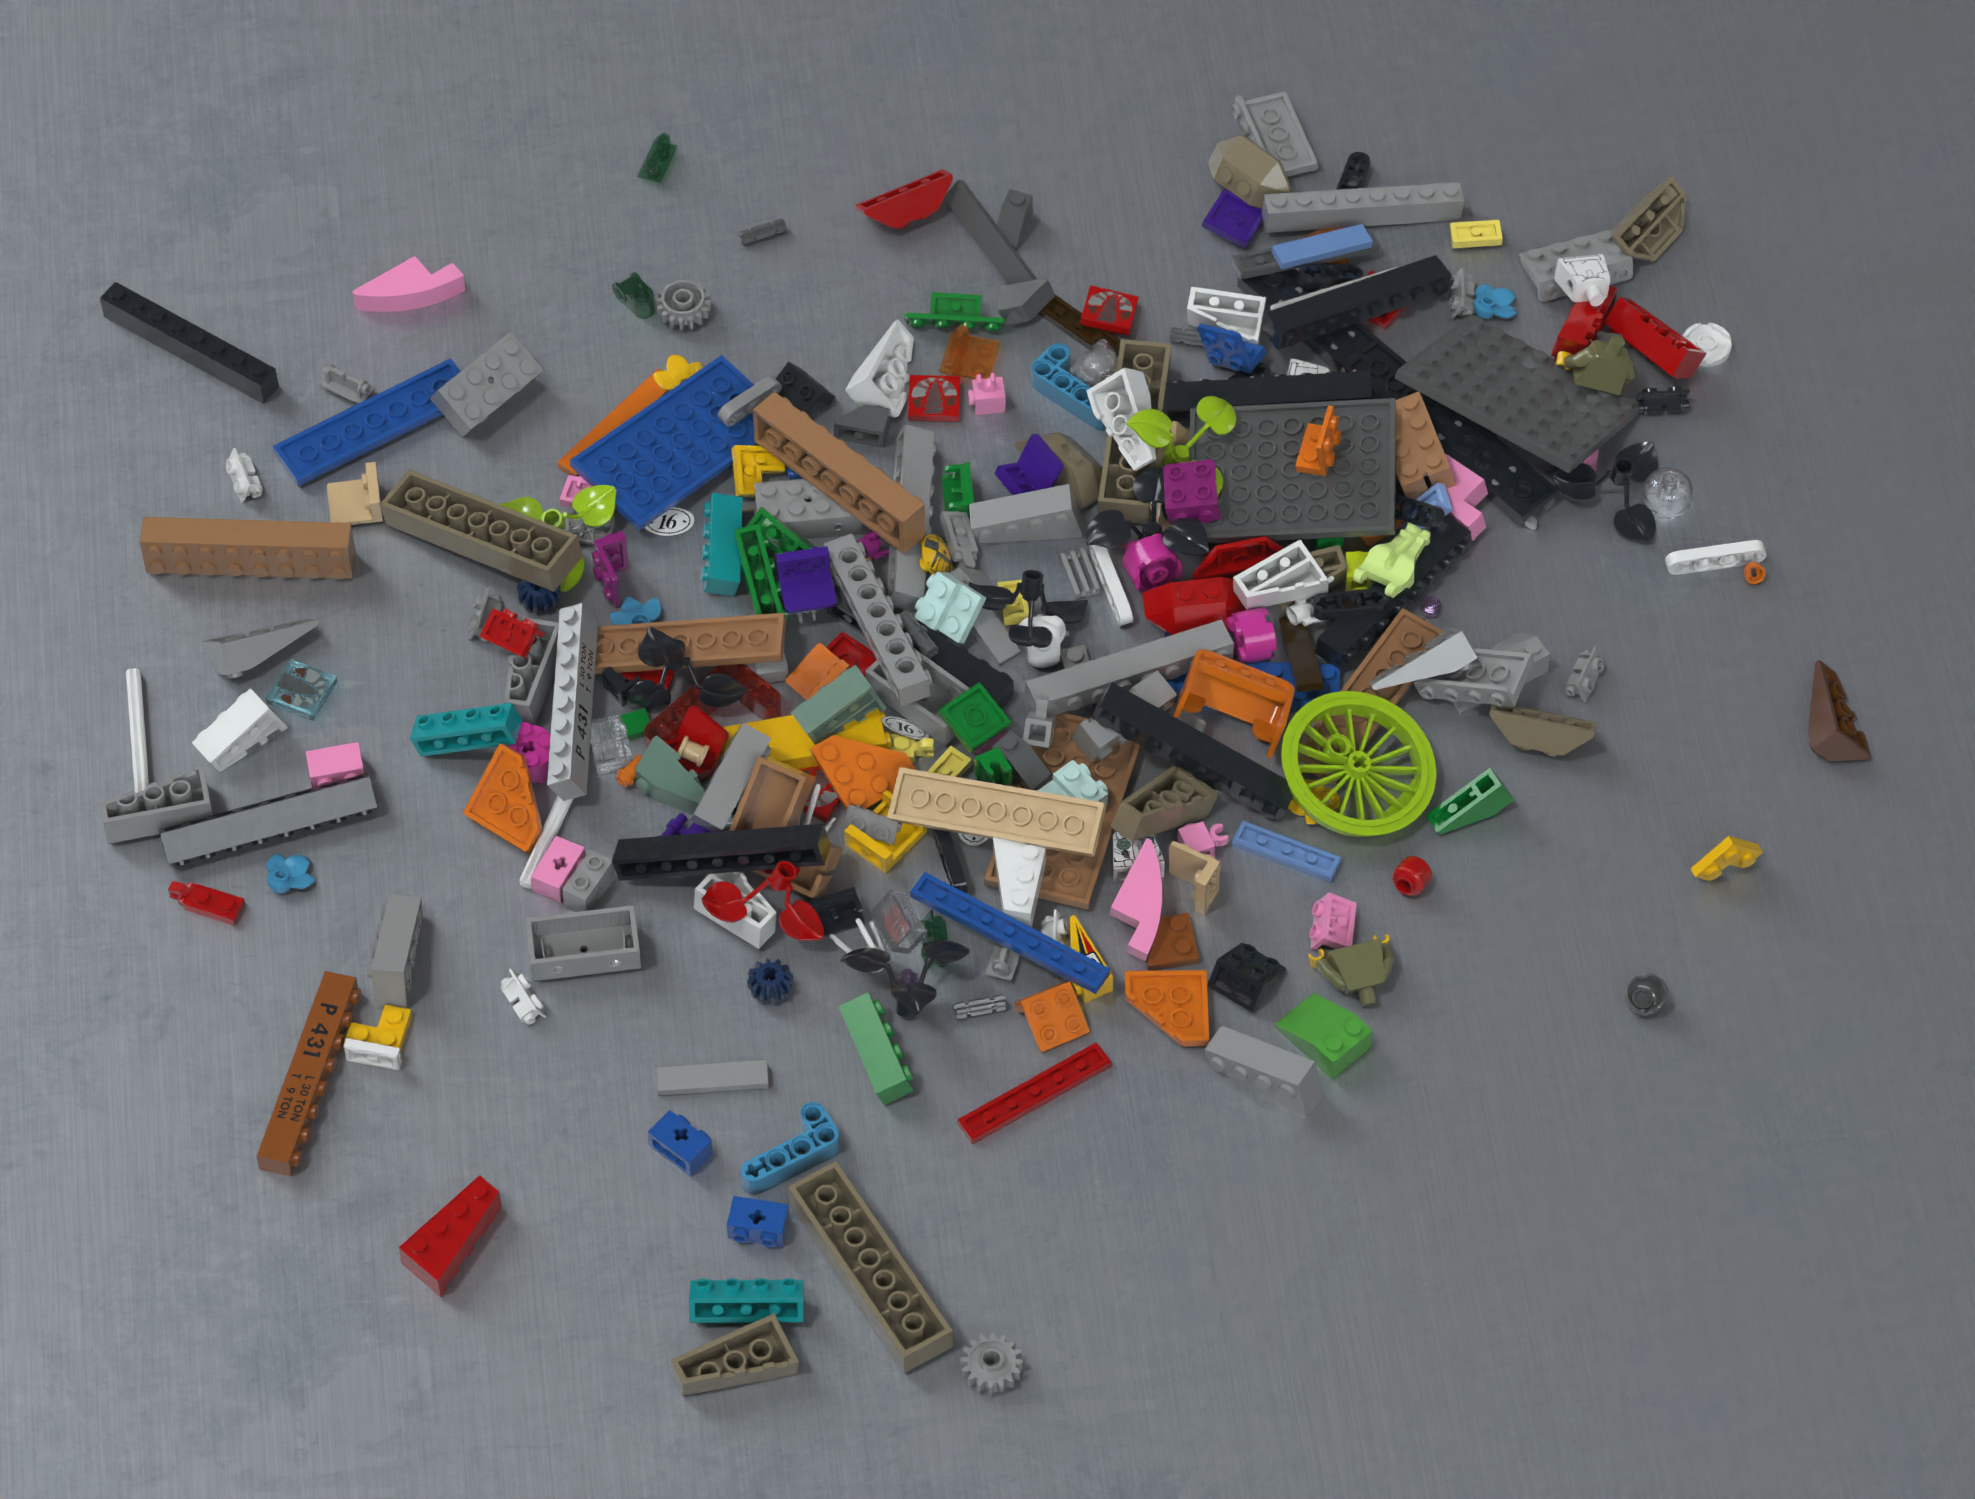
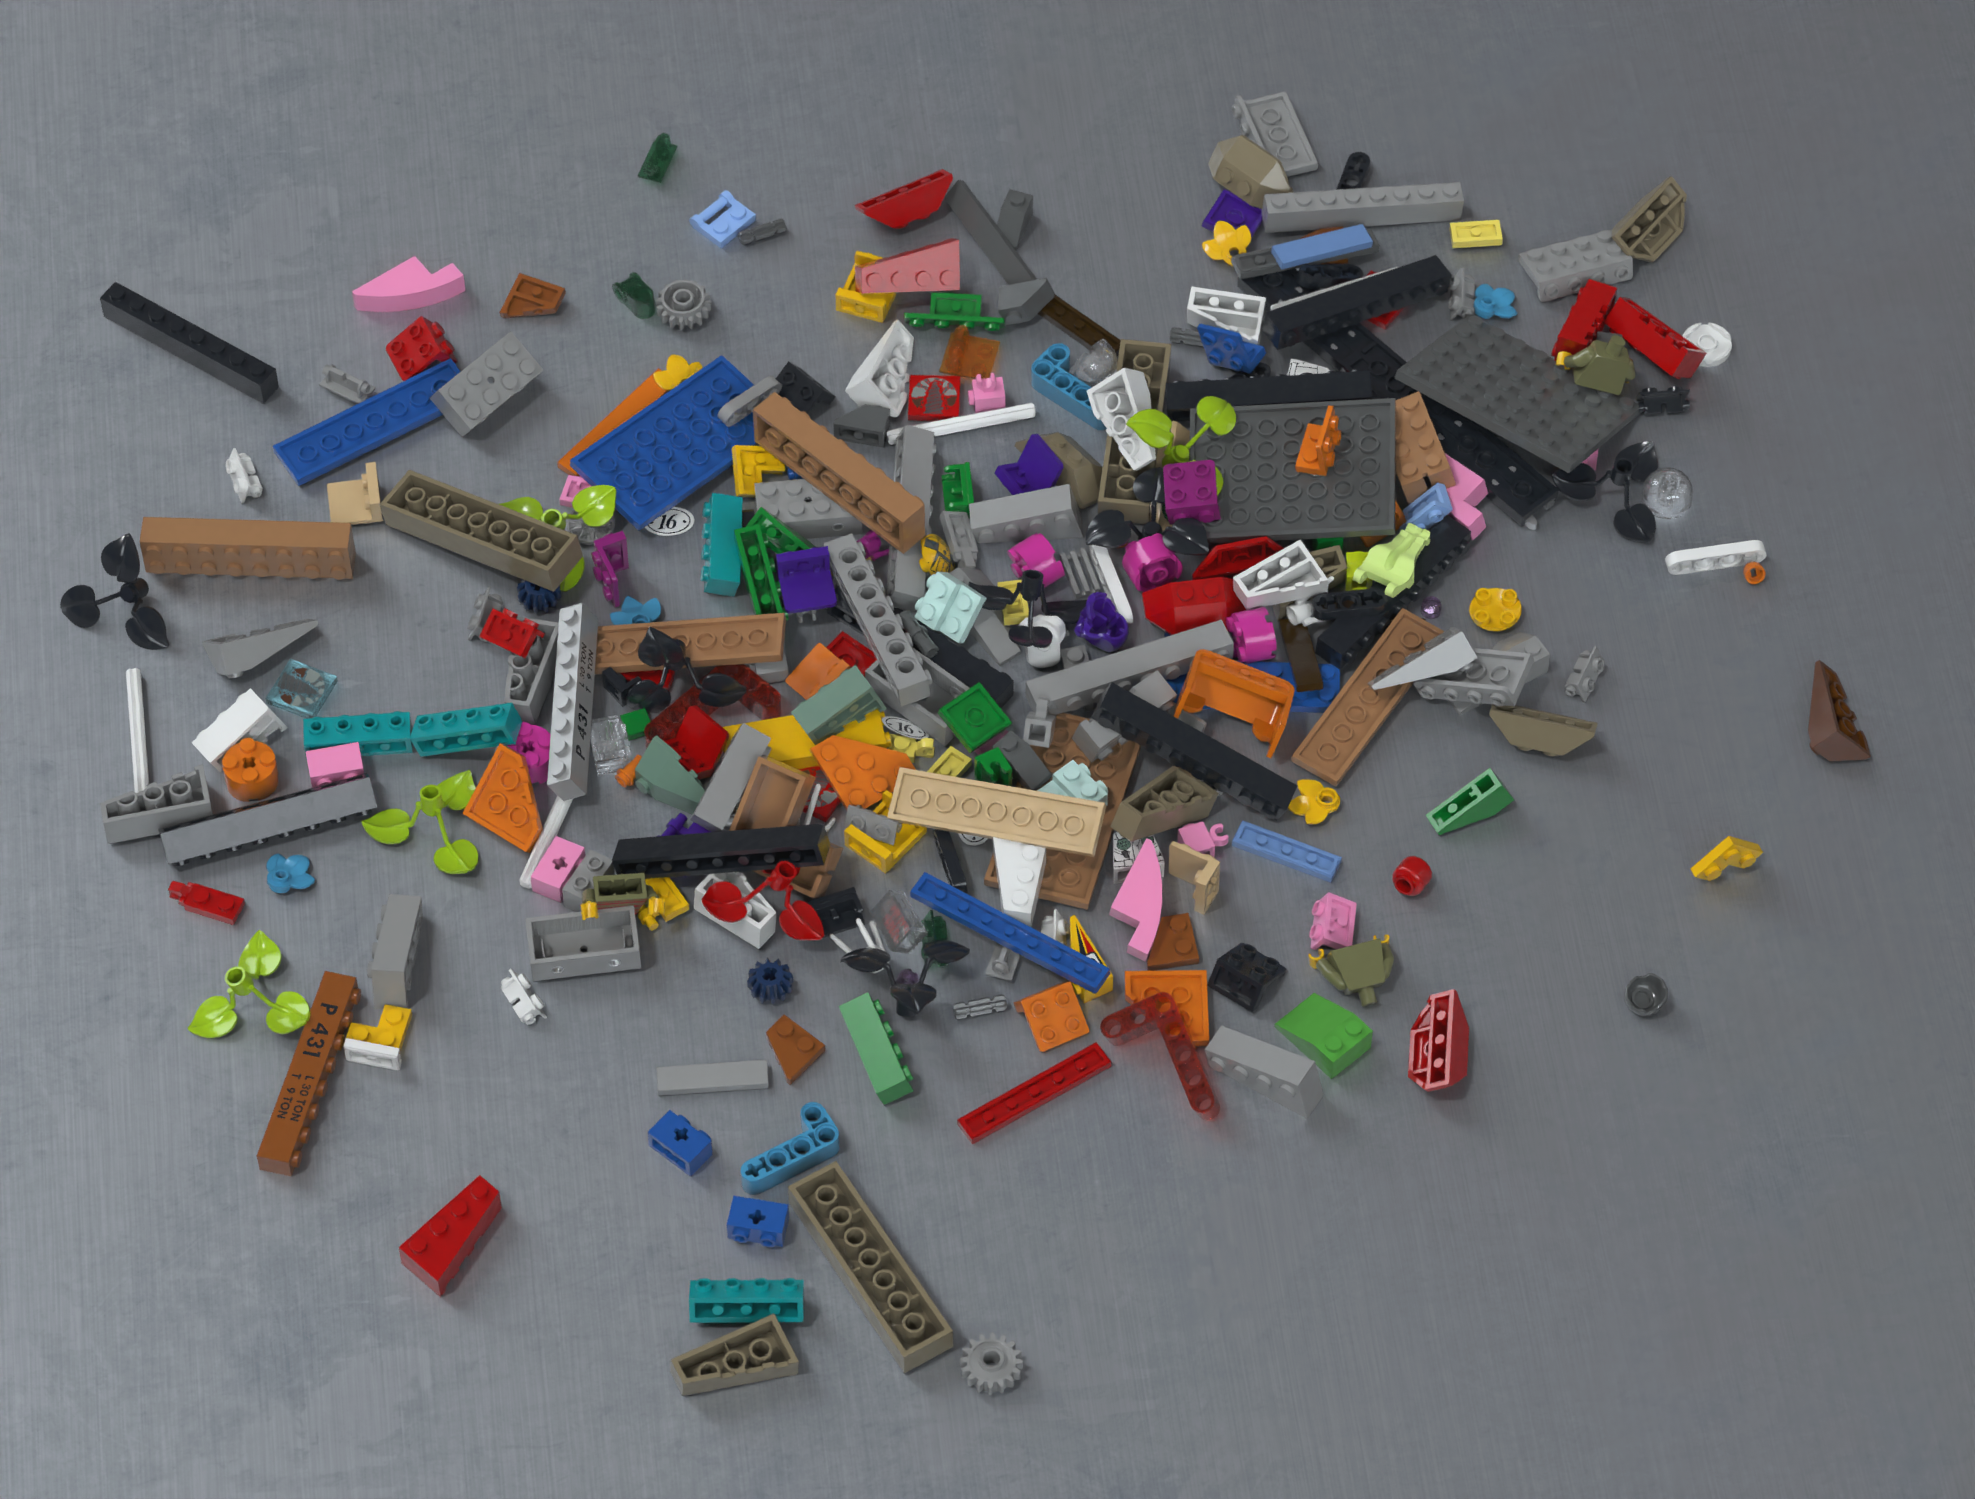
(120, 560): none -> black plant
(250, 770): none -> orange brick
(258, 958): none -> lime plant
(374, 732): none -> teal brick
(393, 824): none -> lime plant
(419, 347): none -> red bracket
(532, 298): none -> dark orange wing
(620, 891): none -> olive torso
(674, 902): none -> yellow plate
(693, 751): tan bush -> none
(728, 224): none -> light blue plate
(793, 1047): none -> dark orange wing
(866, 305): none -> yellow panel
(923, 269): none -> wedge
(972, 421): none -> white axle
(1036, 554): none -> dark pink brick
(1102, 624): none -> dark purple head
(1109, 310): red tile -> none
(1176, 1045): none -> clear red beam
(1227, 240): none -> yellow plate
(1367, 775): lime piece -> none
(1422, 510): black beam -> none
(1439, 1043): none -> red wedge
(1495, 609): none -> yellow dish
(1584, 278): white torso -> none

